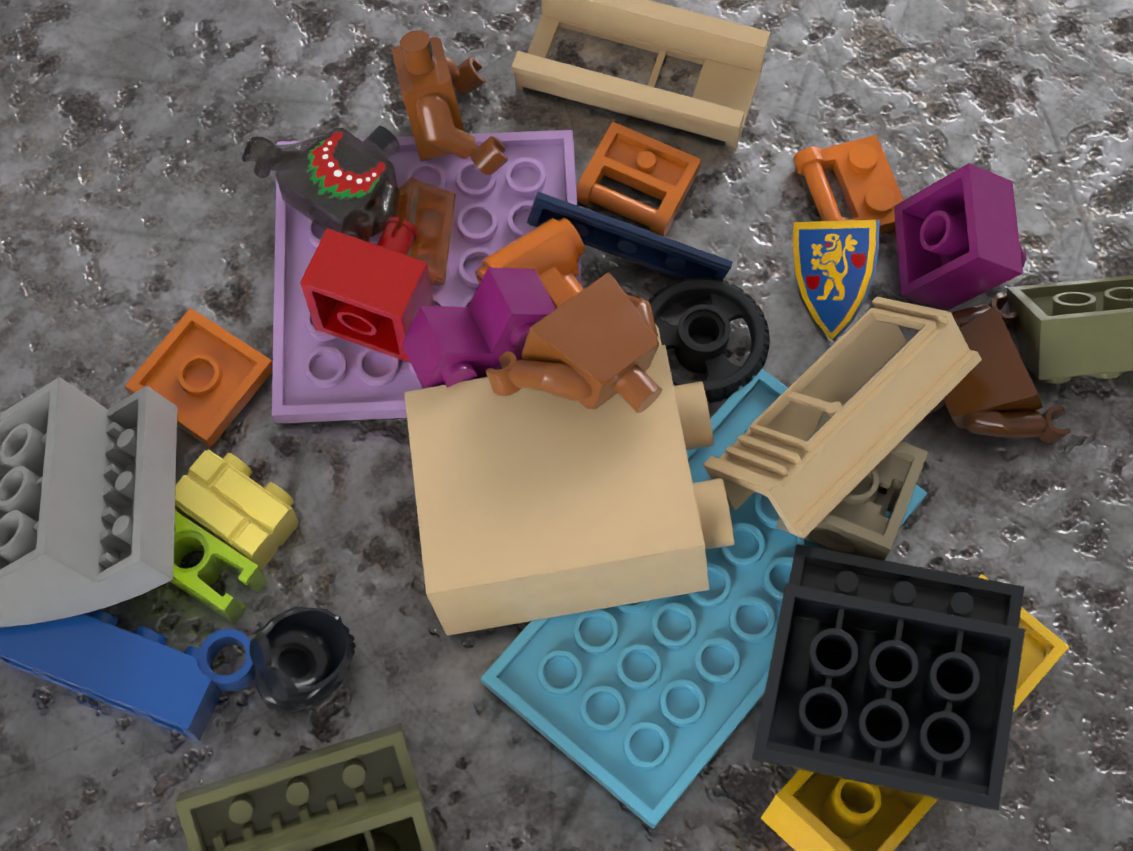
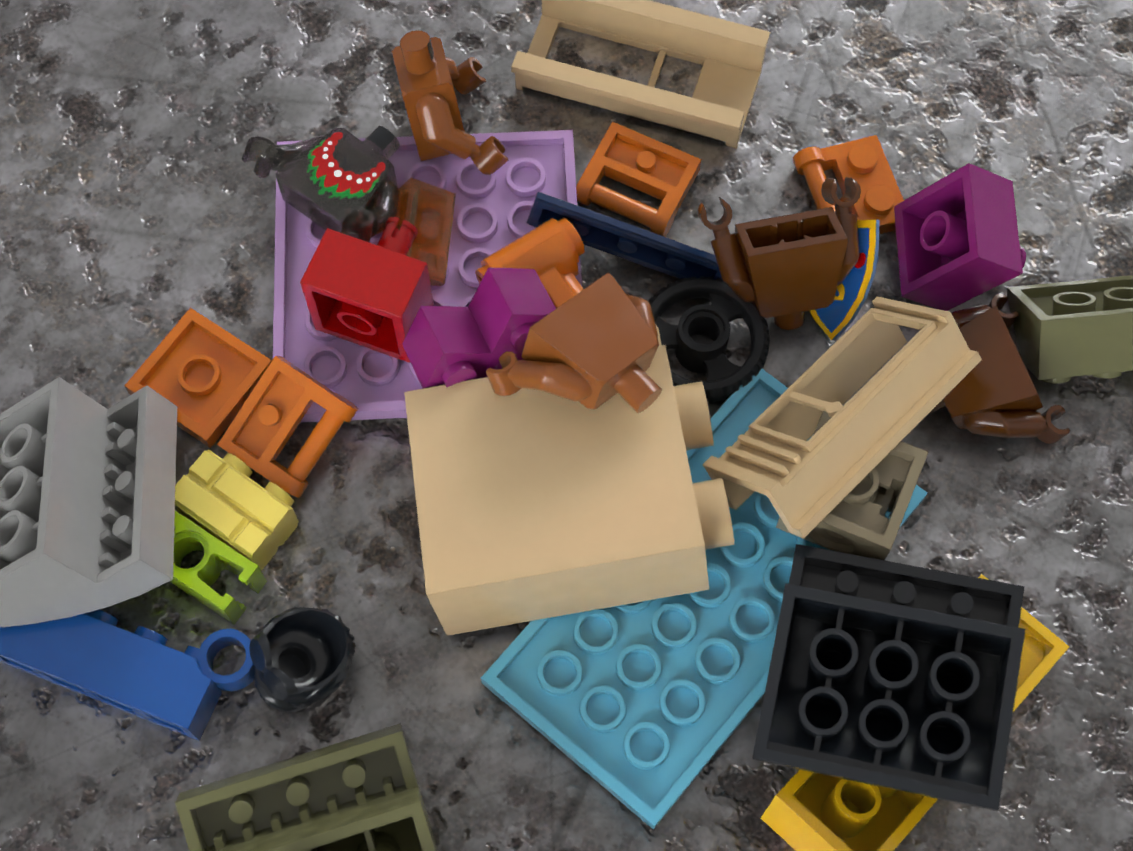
(273, 415): none -> orange plate
(789, 259): none -> reddish brown torso

